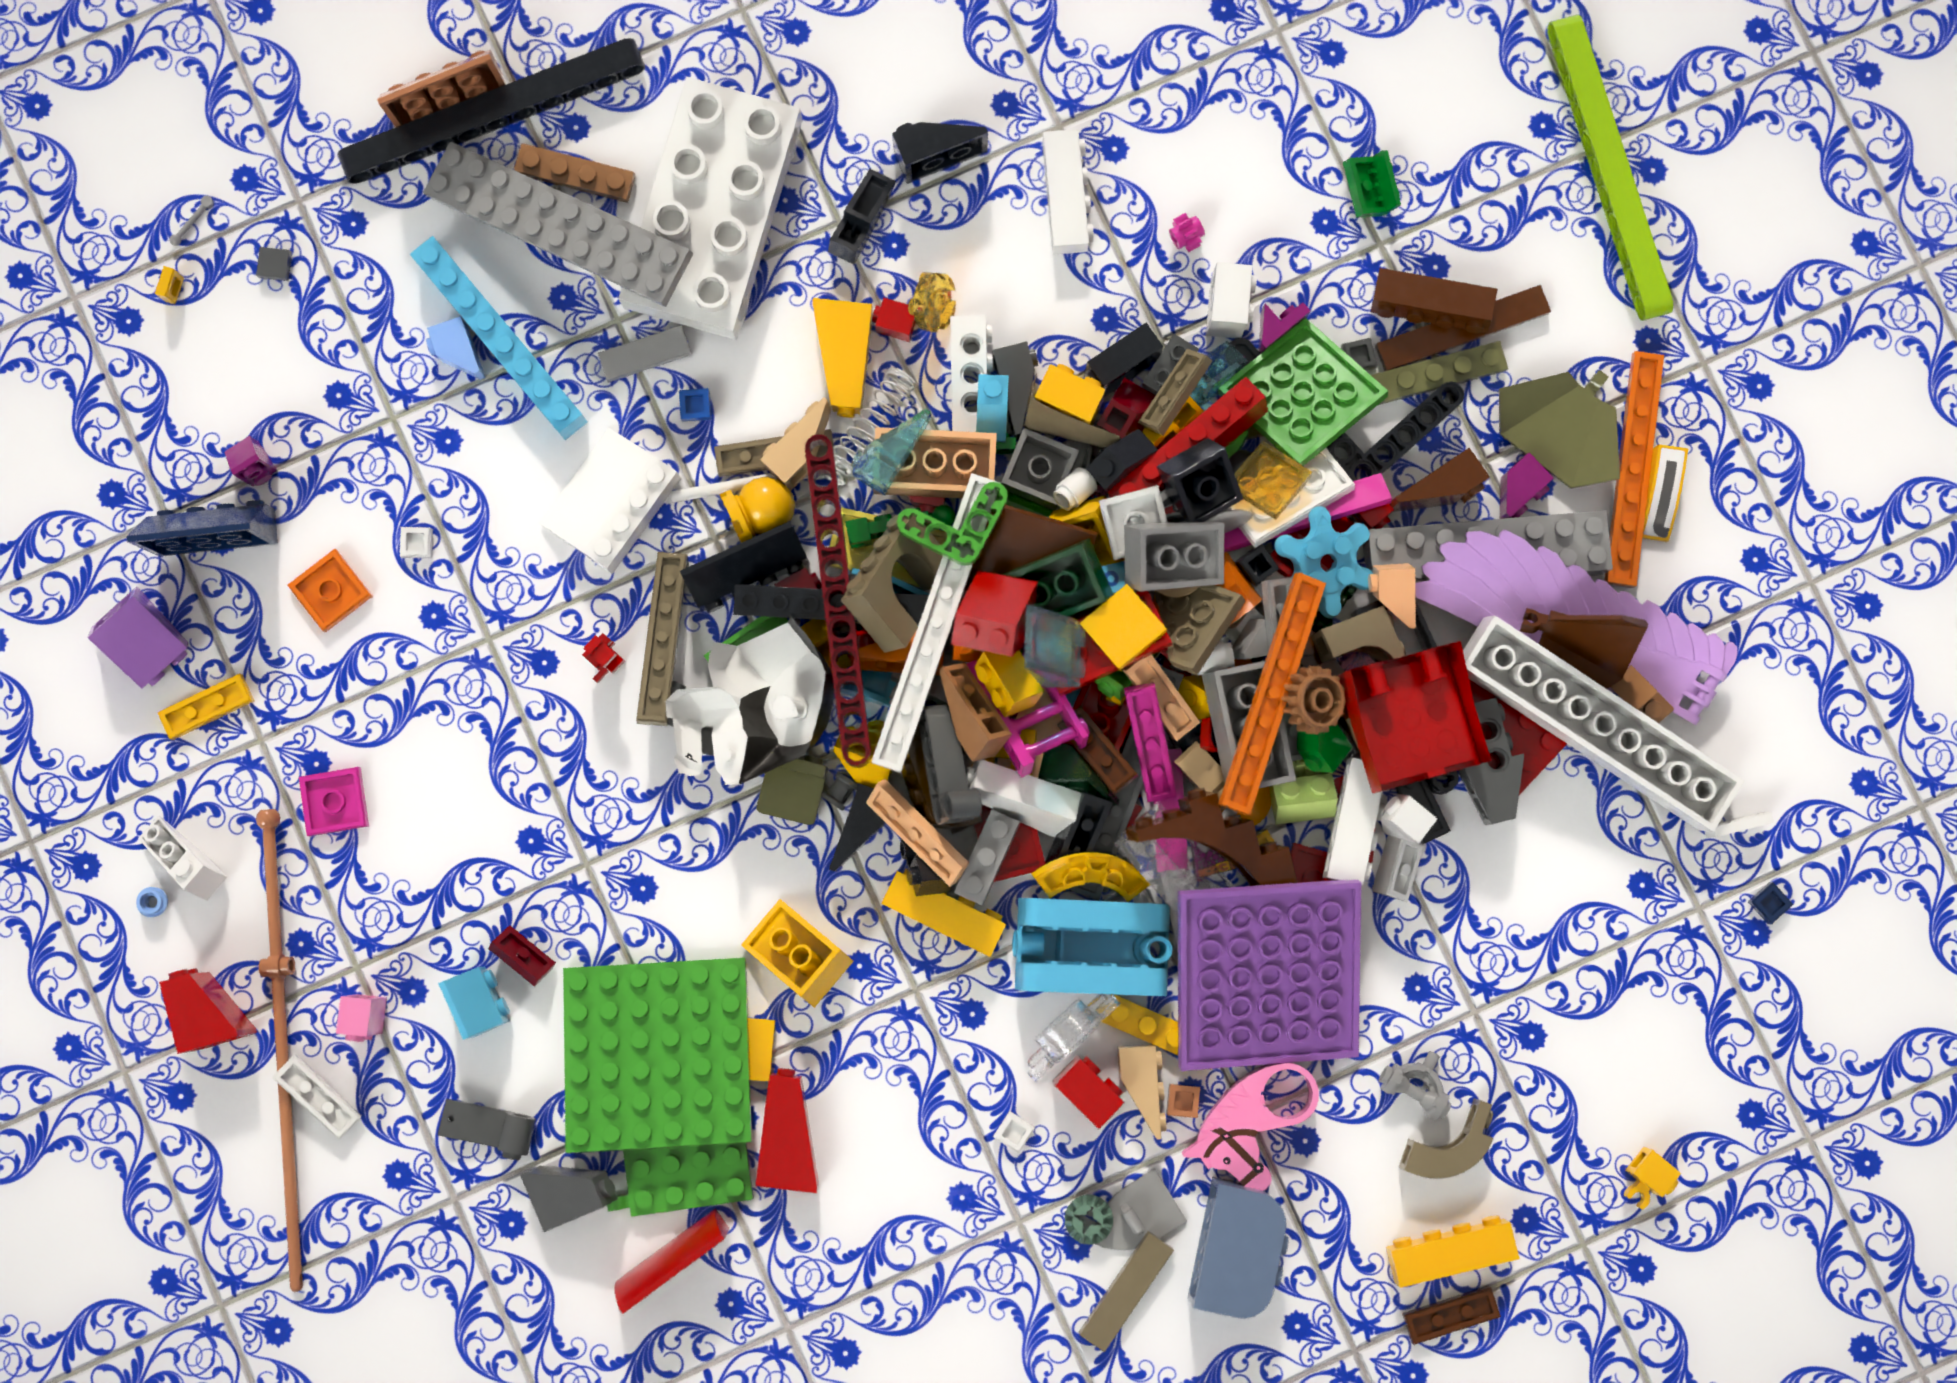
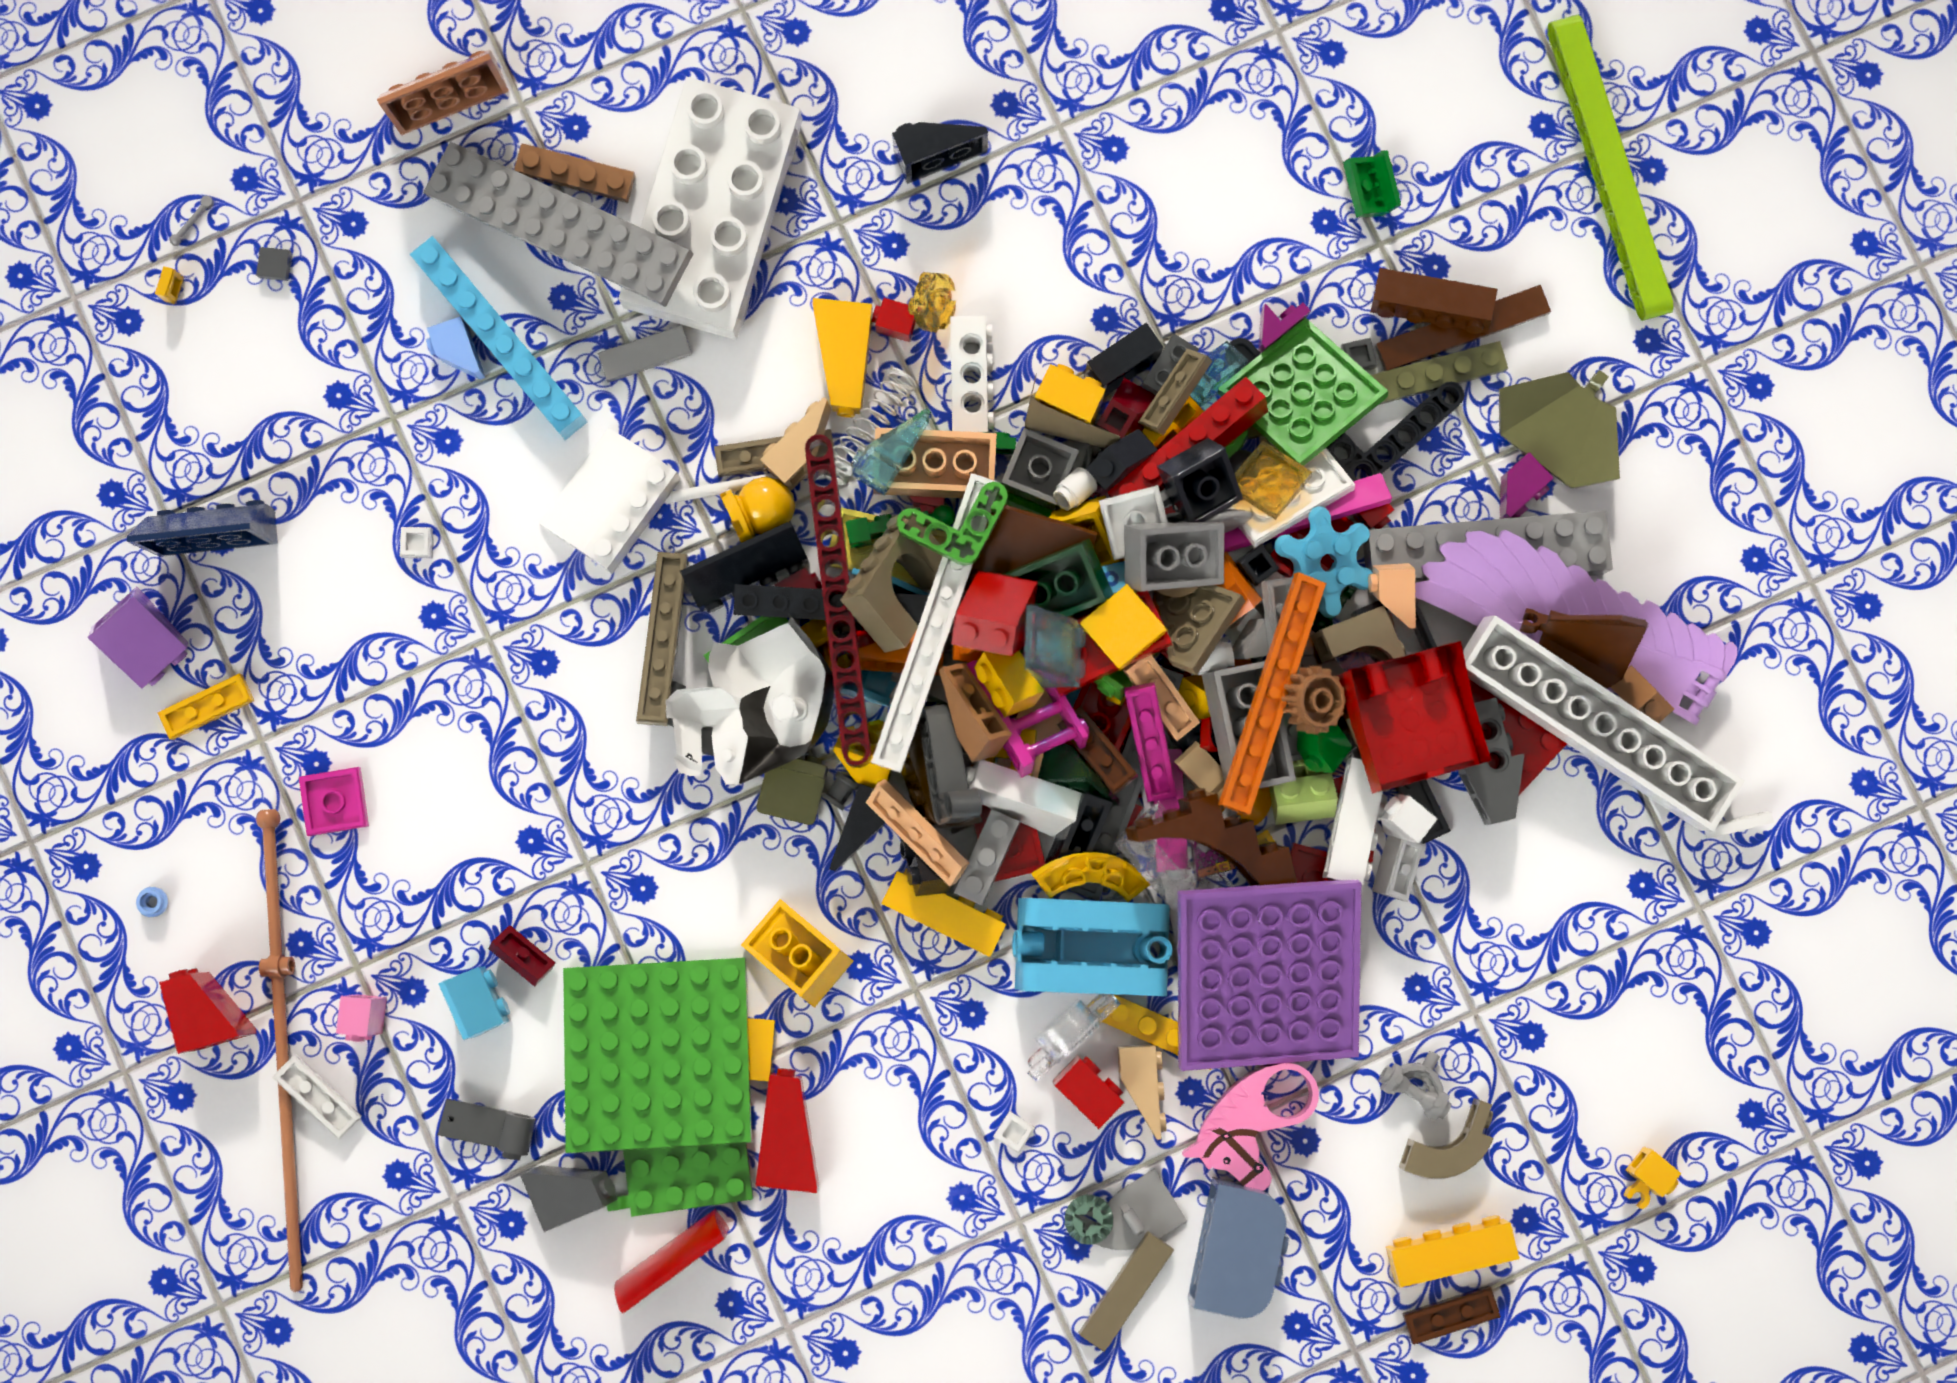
(182, 859): white slope -> none
(250, 462): magenta slope -> none
(330, 590): orange tile -> none
(491, 110): black beam -> none
(601, 655): red piece -> none
(695, 404): blue plate -> none
(861, 216): black slope -> none
(992, 405): medium azure slope -> none
(1019, 364): dark grey slope -> none
(1066, 191): white brick -> none
(1183, 1100): nougat plate -> none
(1186, 232): dark pink gear -> none
(1229, 300): white brick -> none
(1439, 788): black bush -> none
(1453, 481): reddish brown slope -> none
(1634, 467): orange plate -> none
(1664, 491): slope -> none
(1770, 903): dark blue tile -> none

